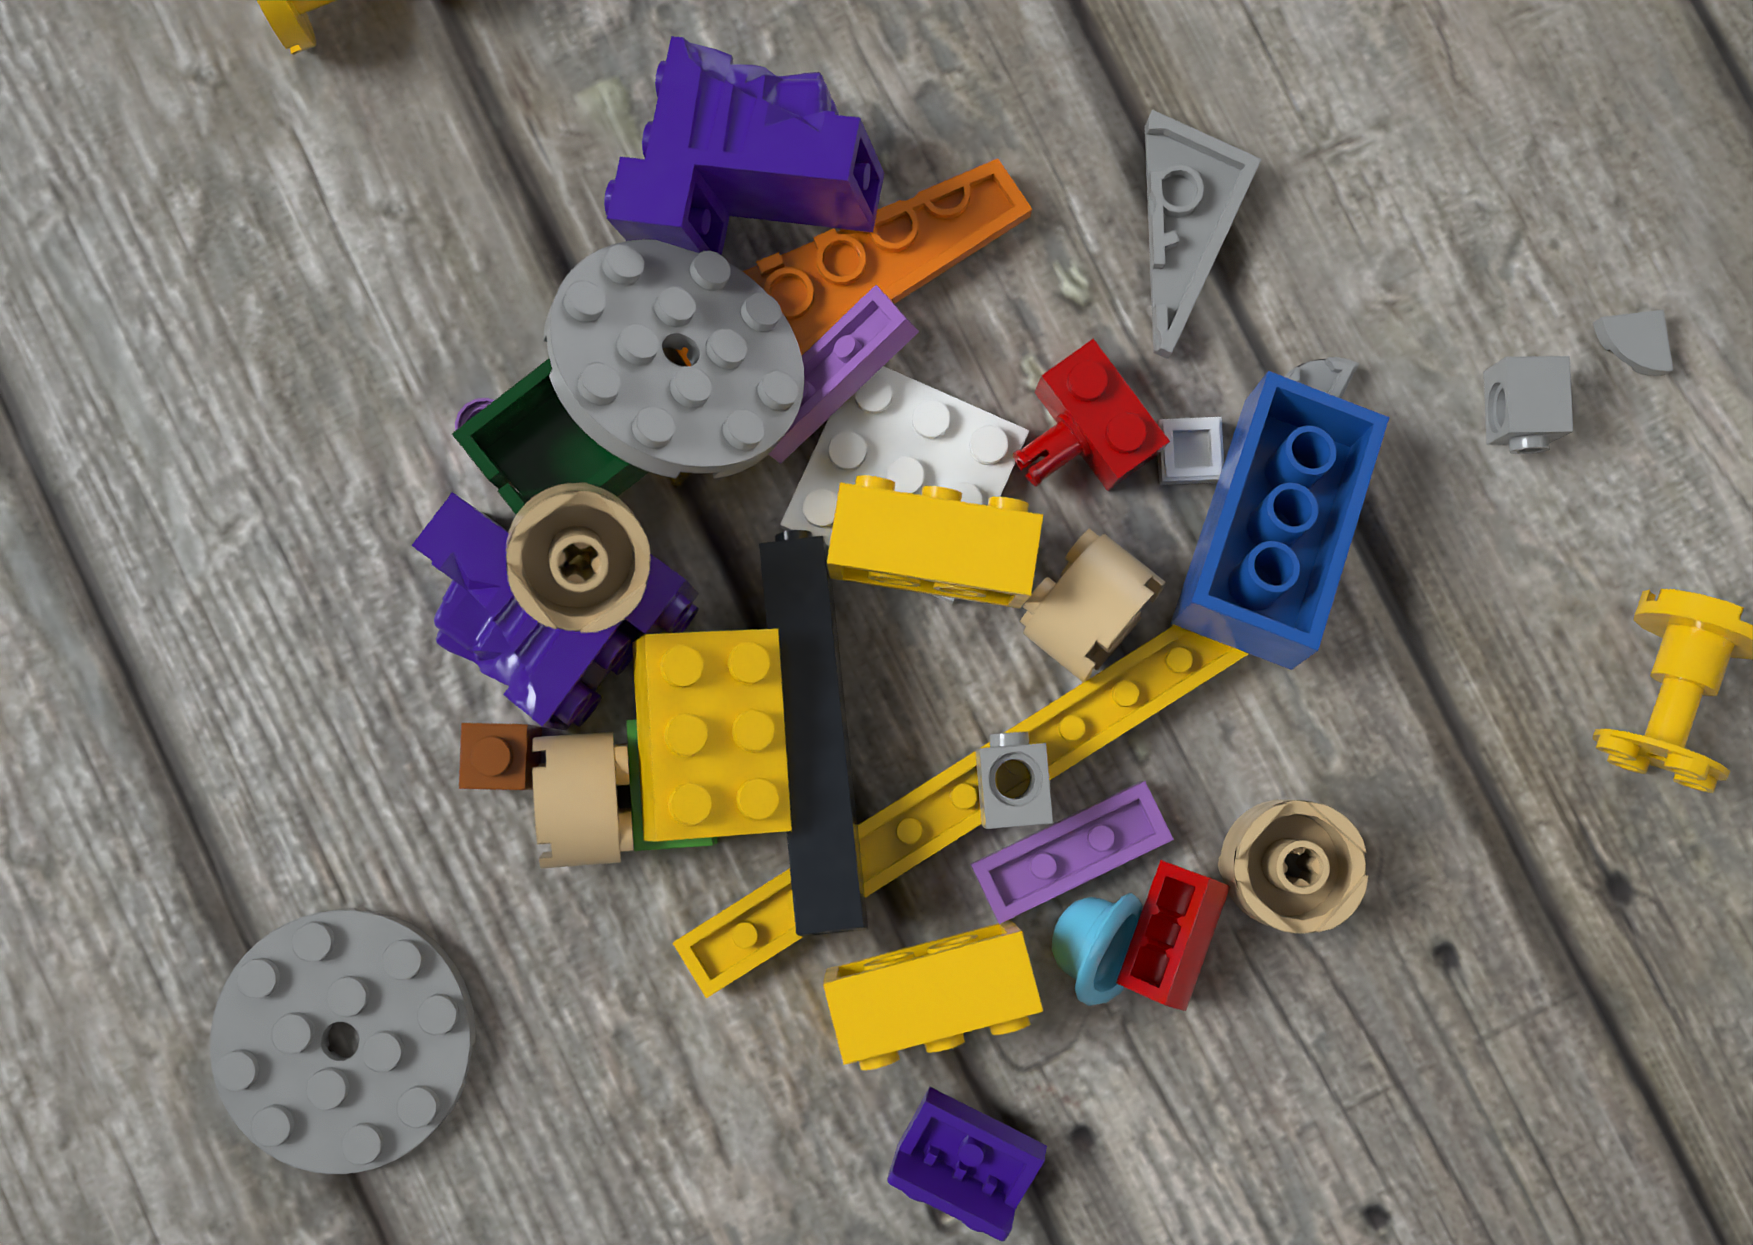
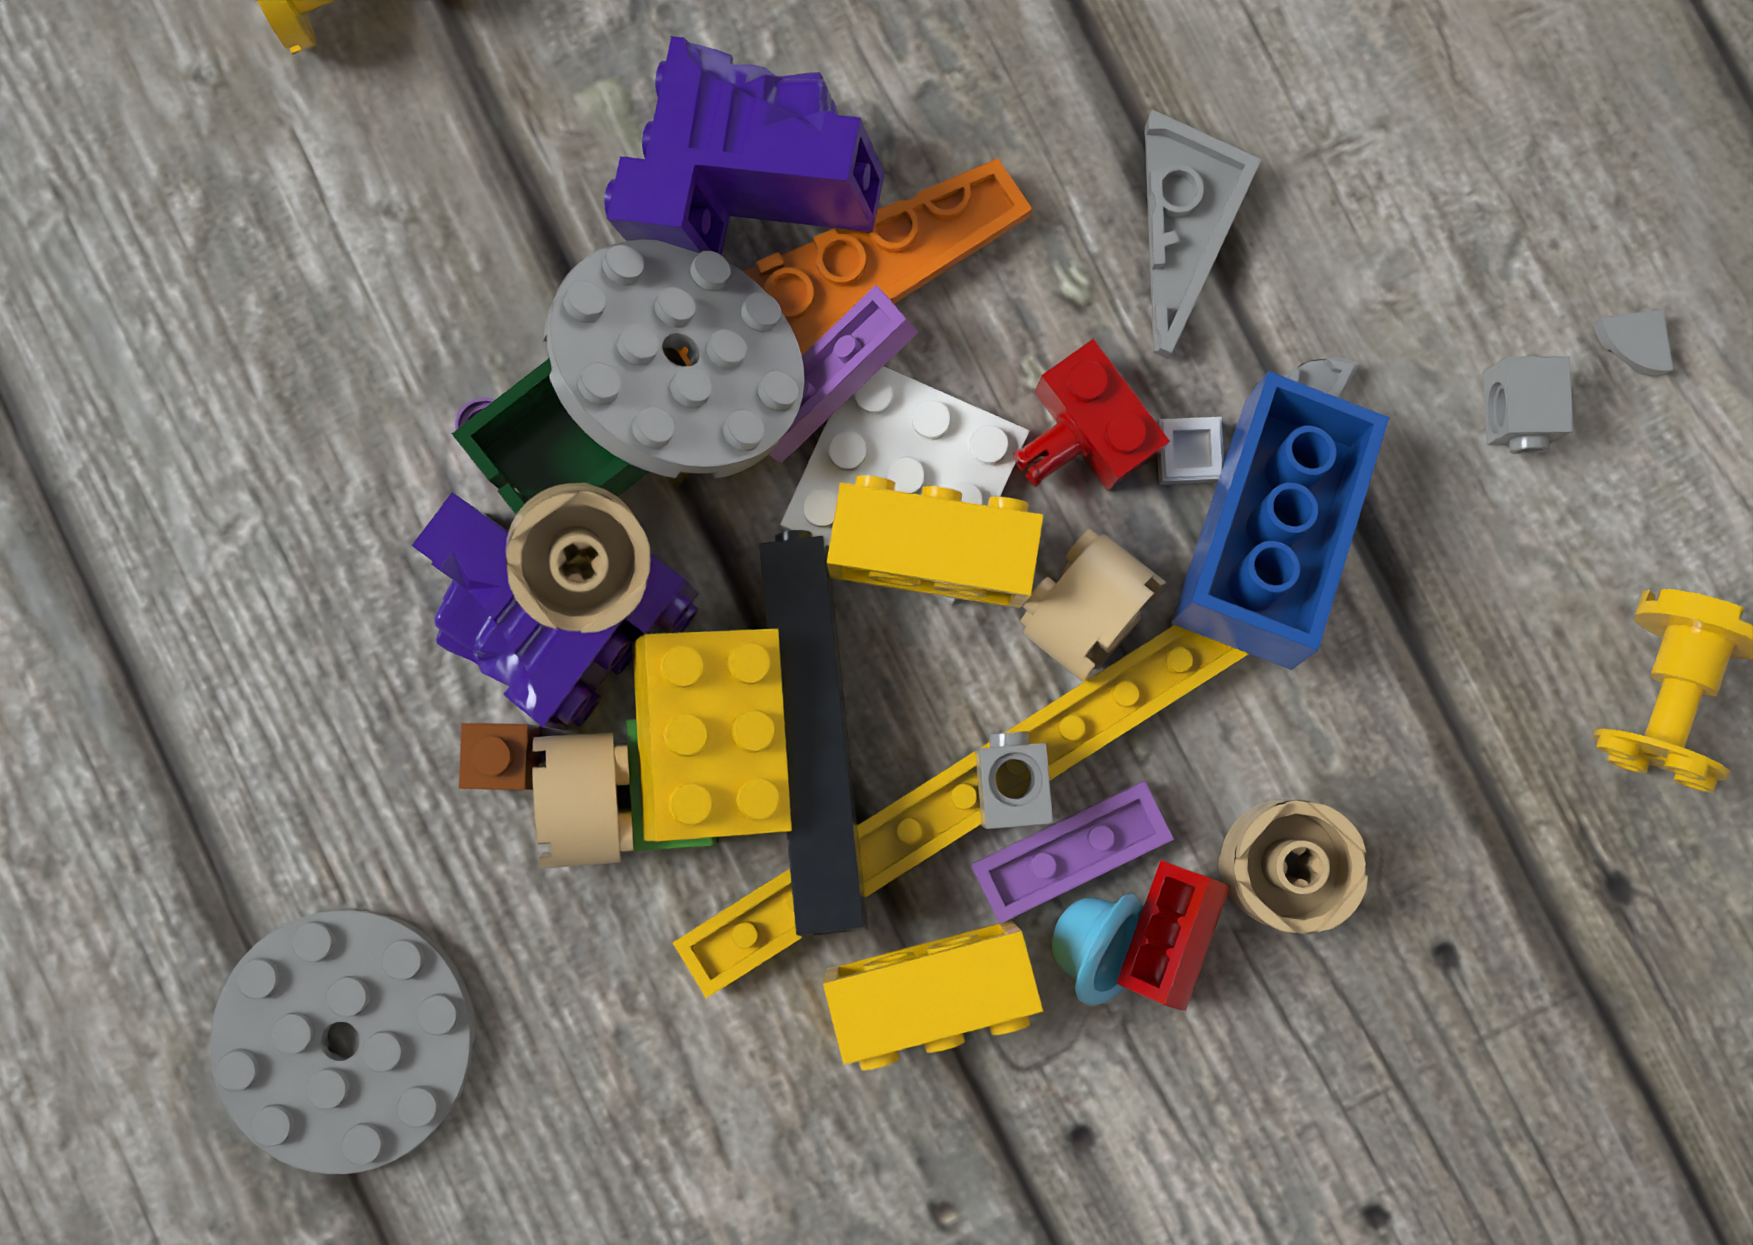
(965, 1164): dark purple bracket -> none

